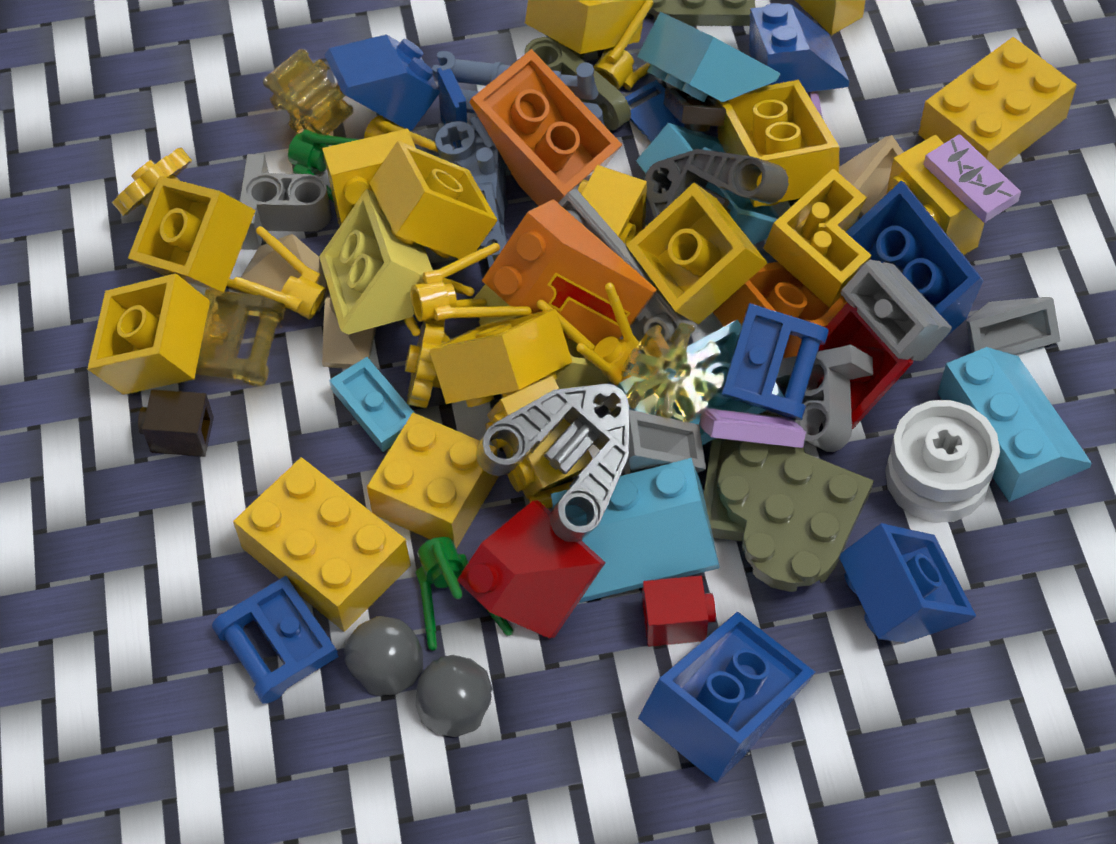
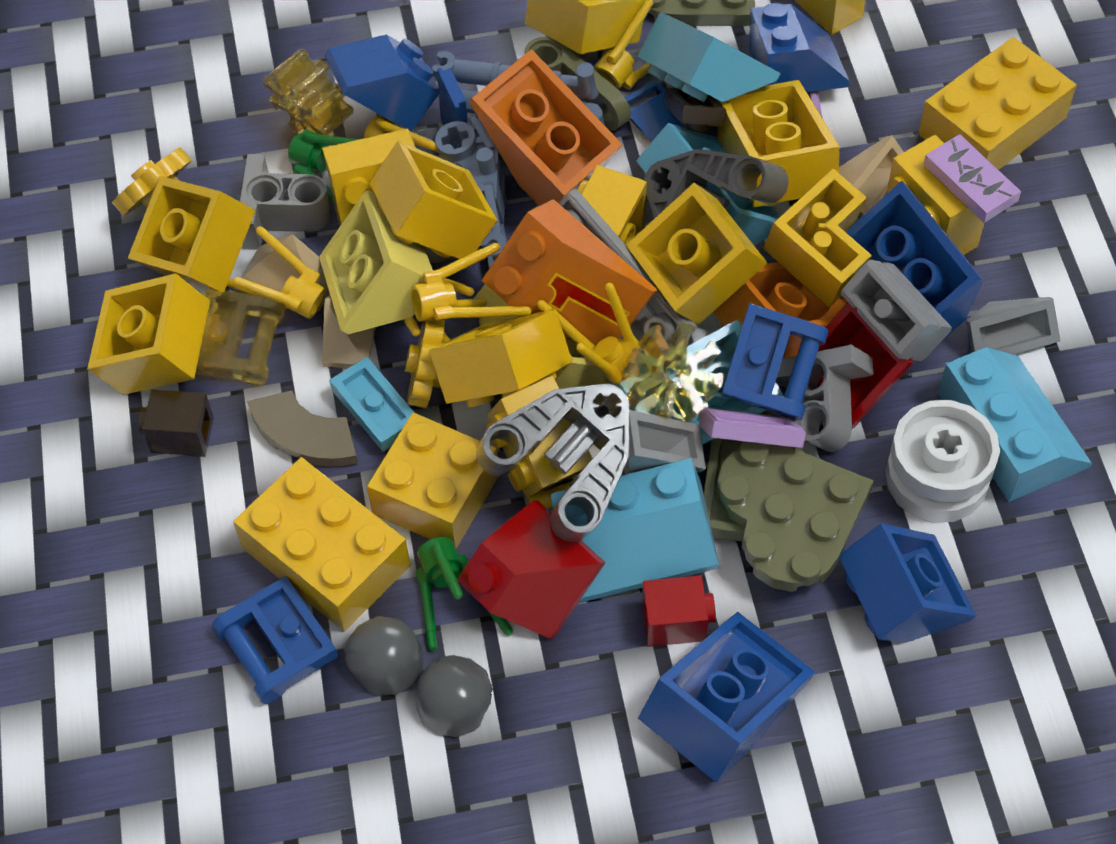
(303, 434): none -> dark tan tile

